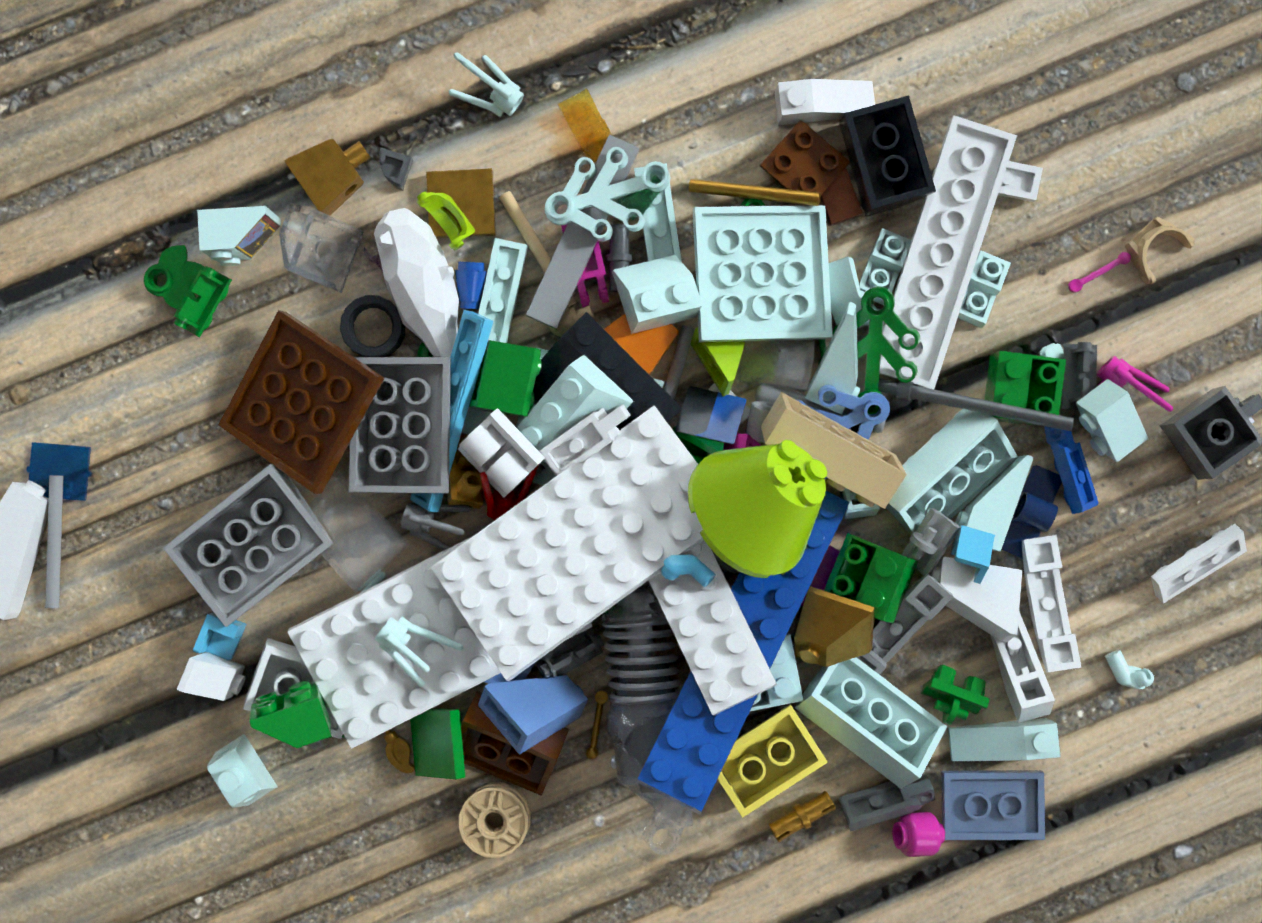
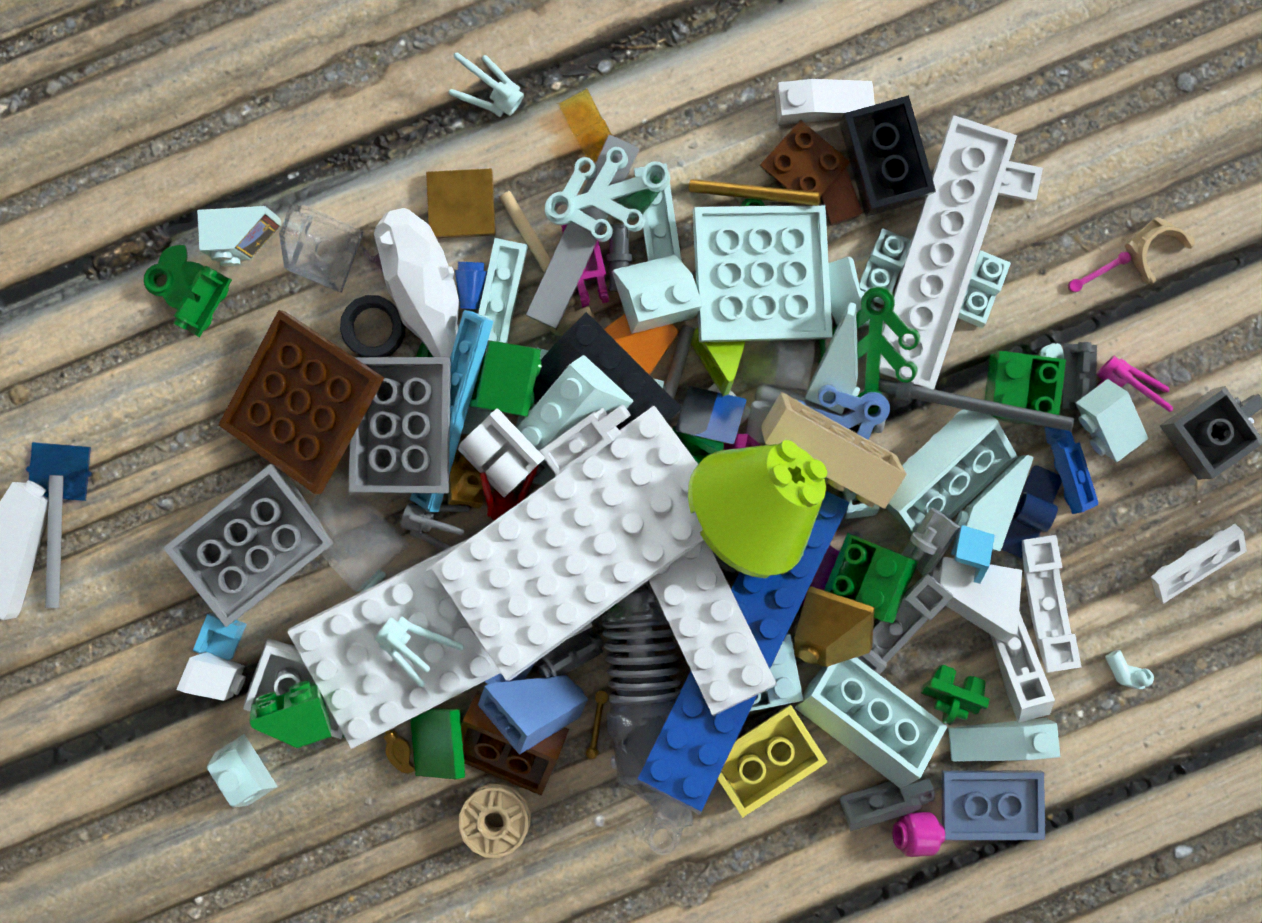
(328, 173): pearl gold torso -> none
(395, 167): dark grey tile -> none
(435, 205): lime helmet -> none
(687, 564): medium azure arm -> none
(802, 816): pearl gold pin -> none

